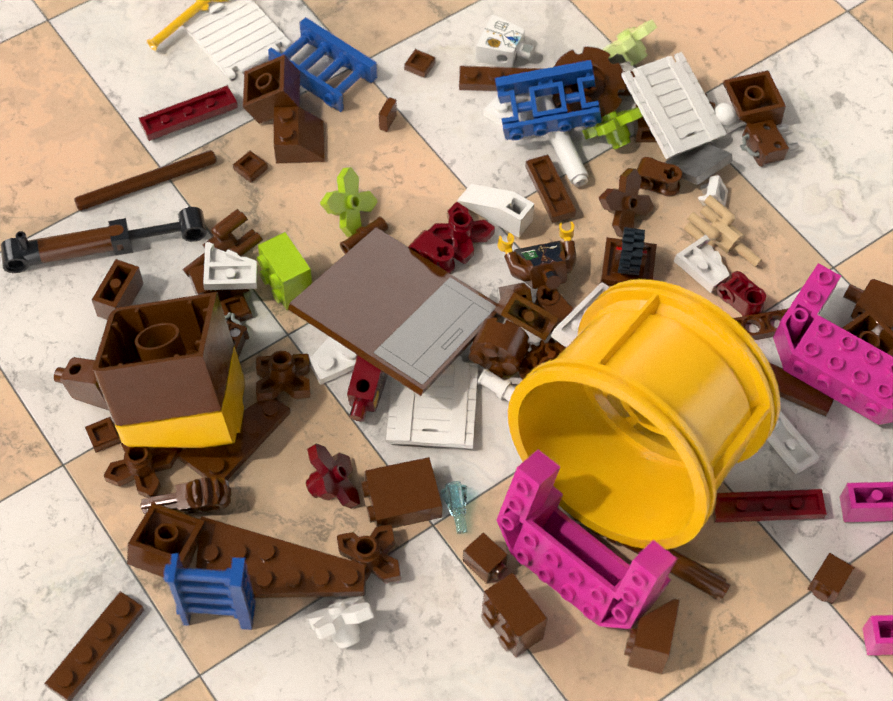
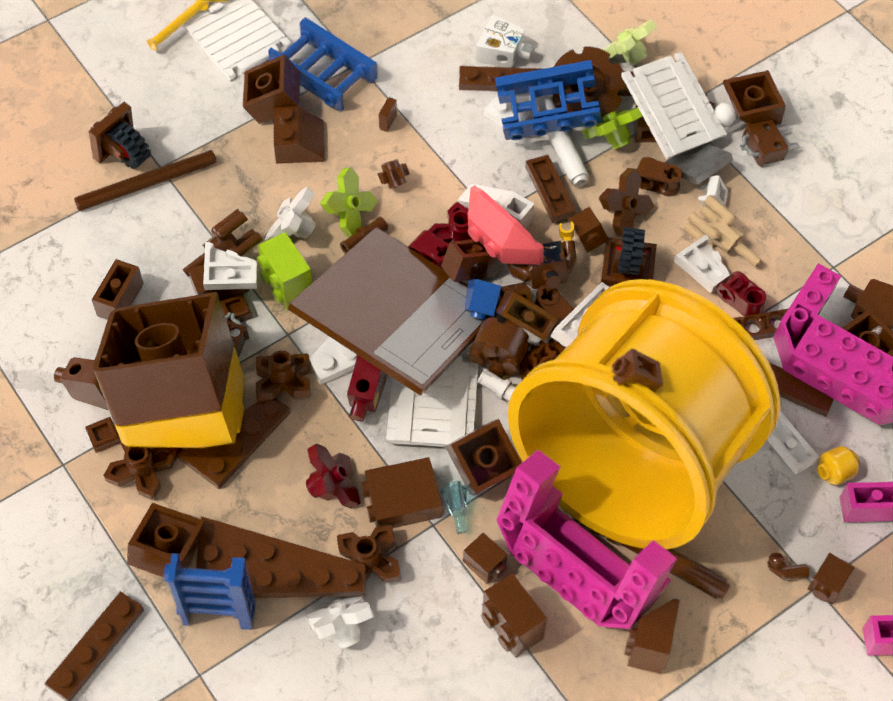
(21, 253): black piece -> none
(117, 137): none -> plate
(188, 113): dark red plate -> none
(194, 496): reddish brown gear -> none
(250, 166): reddish brown tile -> none
(293, 218): none -> white plant
(393, 173): none -> reddish brown gear
(419, 63): reddish brown tile -> none
(469, 261): none -> reddish brown brick
(481, 298): none -> blue slope
(484, 456): none -> reddish brown brick
(500, 231): none -> coral wedge
(588, 229): none -> reddish brown brick
(638, 368): none -> reddish brown bracket
(769, 505): dark red plate -> none
(783, 570): none -> reddish brown arm
(838, 465): none -> yellow head

